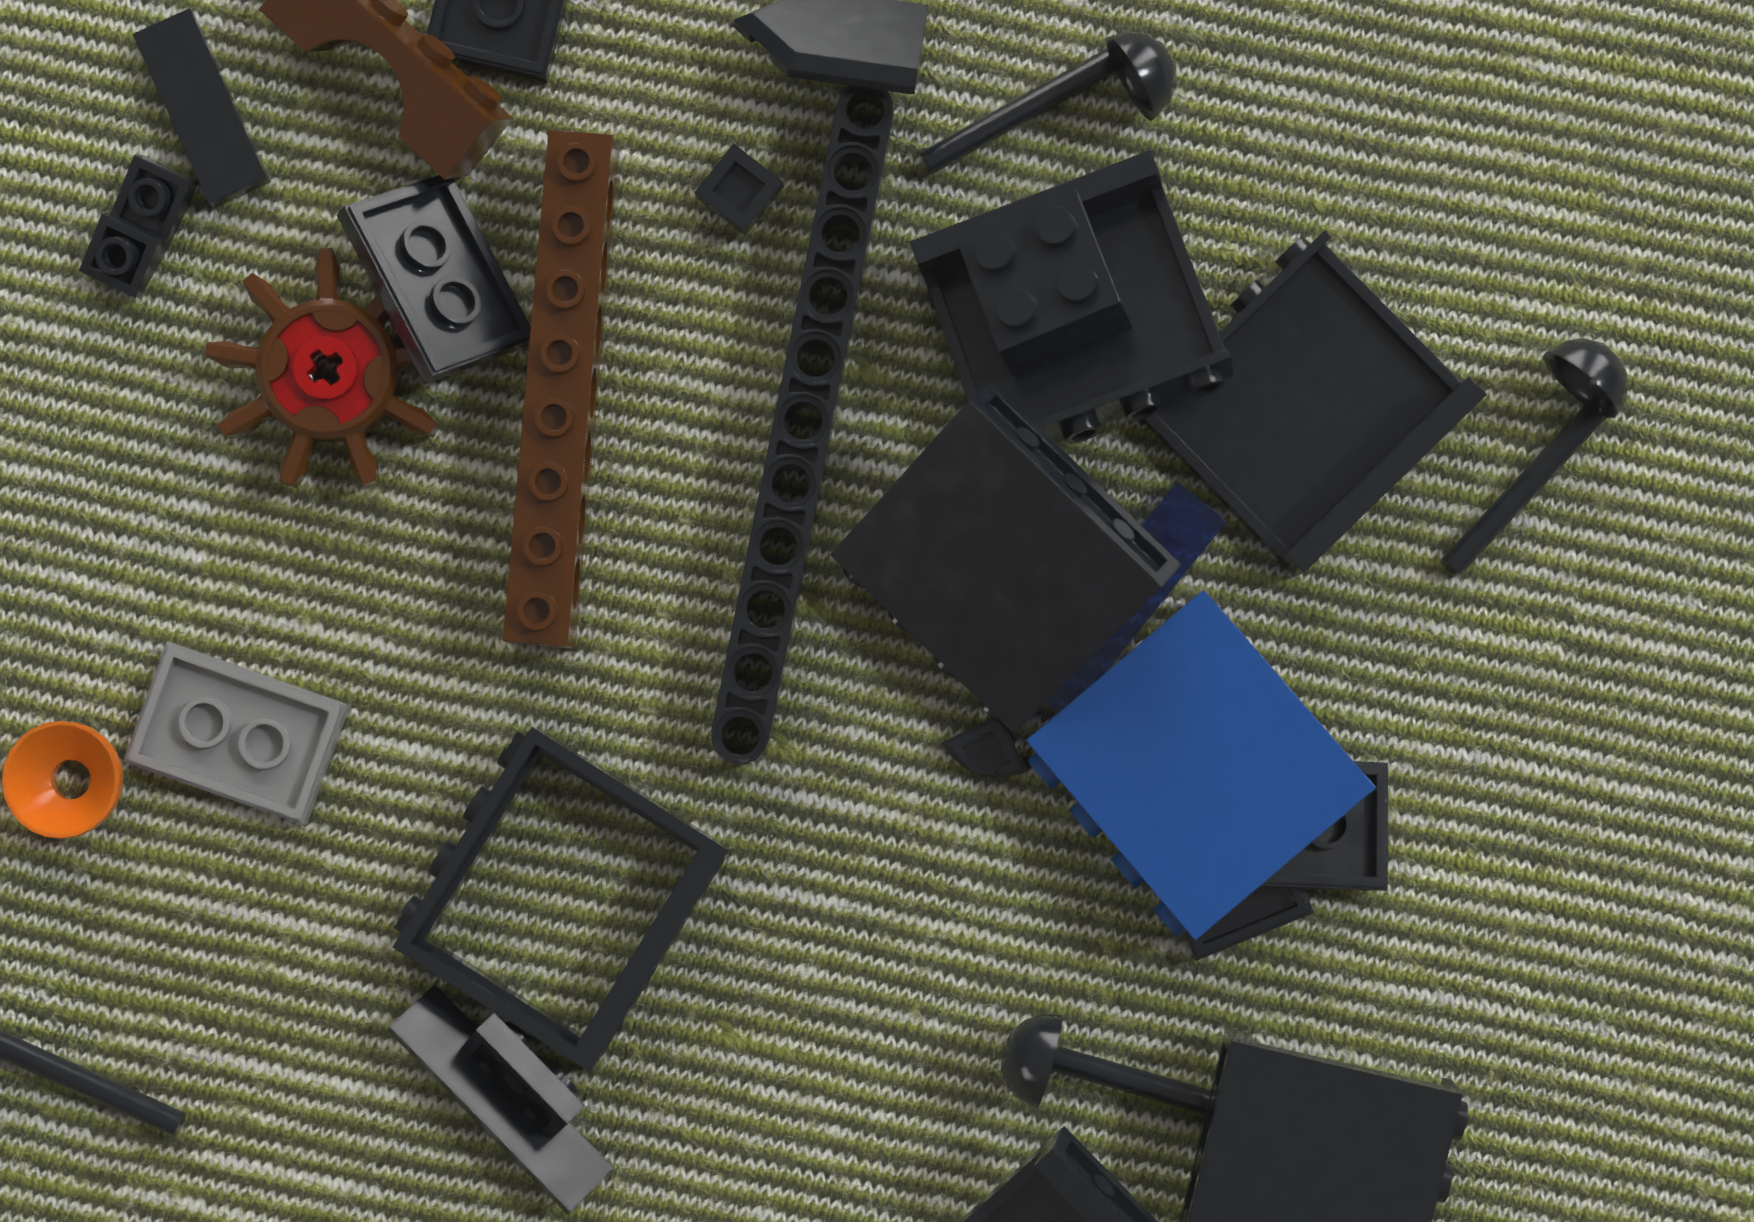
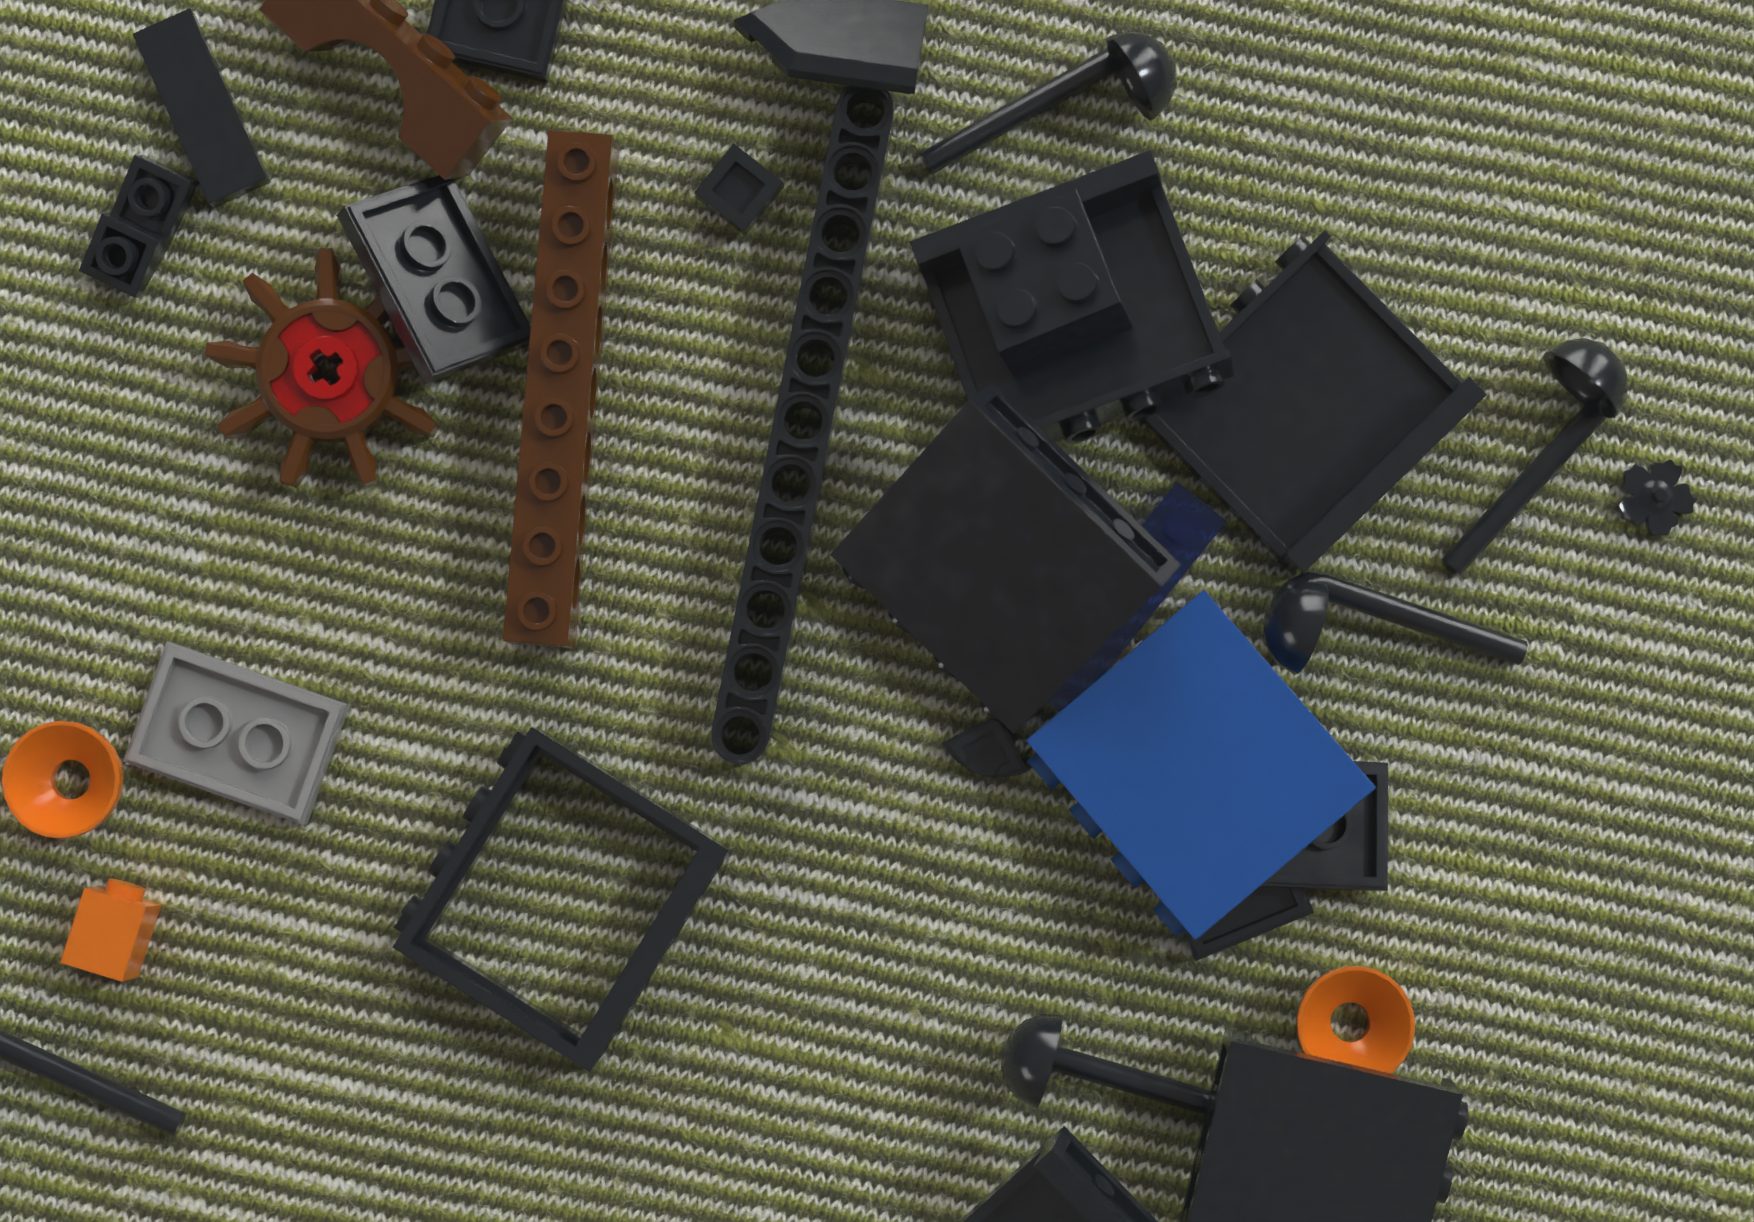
(111, 930): none -> orange brick
(506, 1093): bracket -> none
(1301, 605): none -> black piece
(1388, 1014): none -> orange piece
(1654, 497): none -> black plant

